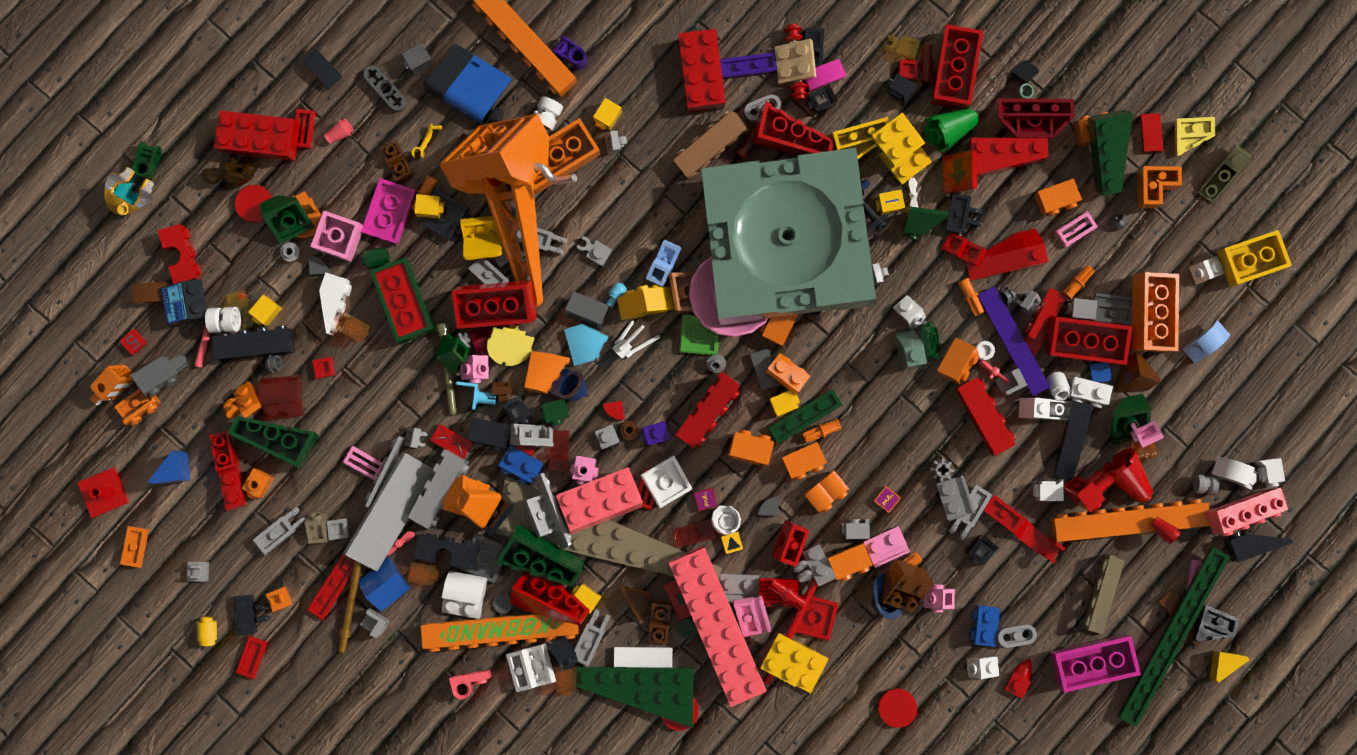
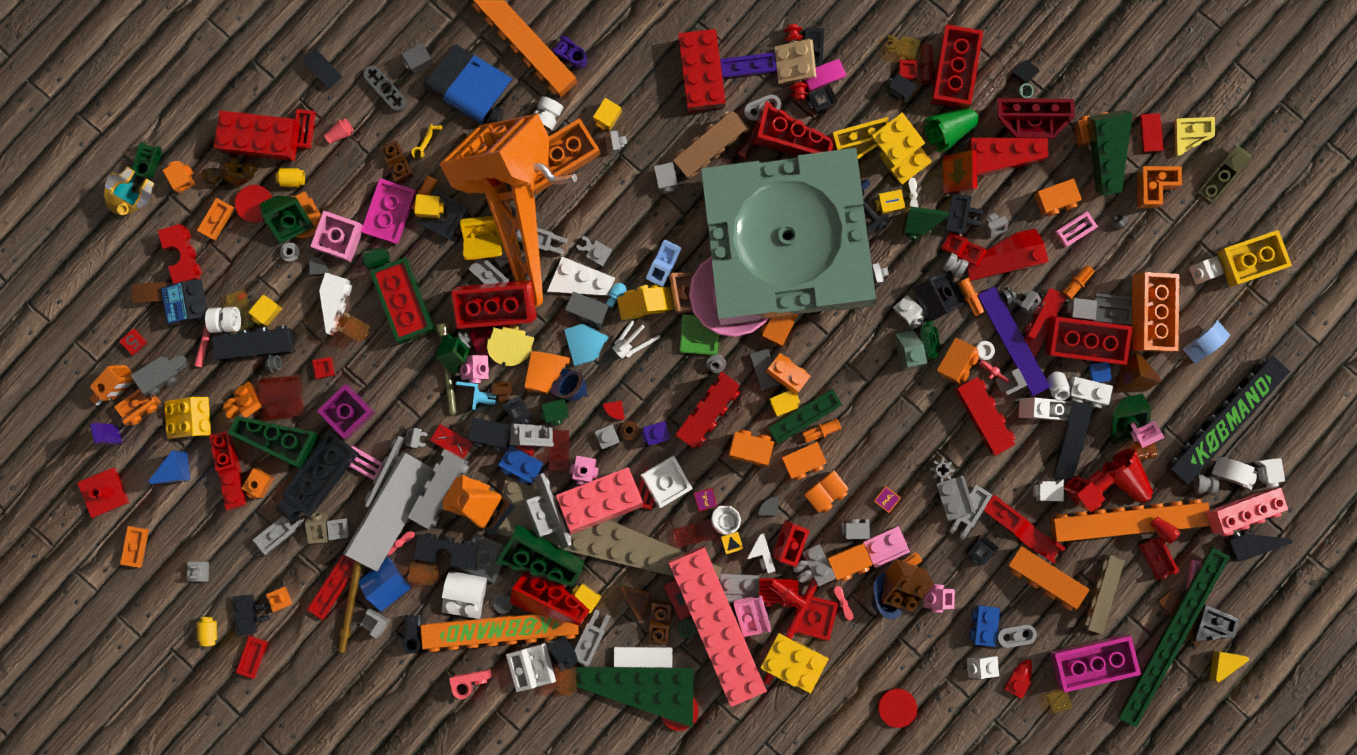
(105, 434): none -> dark purple tile
(179, 176): none -> orange brick
(187, 417): none -> yellow bracket
(215, 219): none -> orange plate
(290, 177): none -> yellow brick
(316, 477): none -> black hinge
(346, 411): none -> magenta brick
(412, 631): none -> black piece
(579, 278): none -> white wing
(666, 177): none -> light grey brick
(760, 548): none -> white slope
(843, 603): none -> coral piece
(939, 296): none -> black slope
(955, 265): none -> light grey wheel
(996, 225): none -> light grey tile
(1048, 578): none -> orange wedge
(1059, 701): none -> clear yellow tile
(1158, 557): none -> red hinge
(1227, 420): none -> black brick

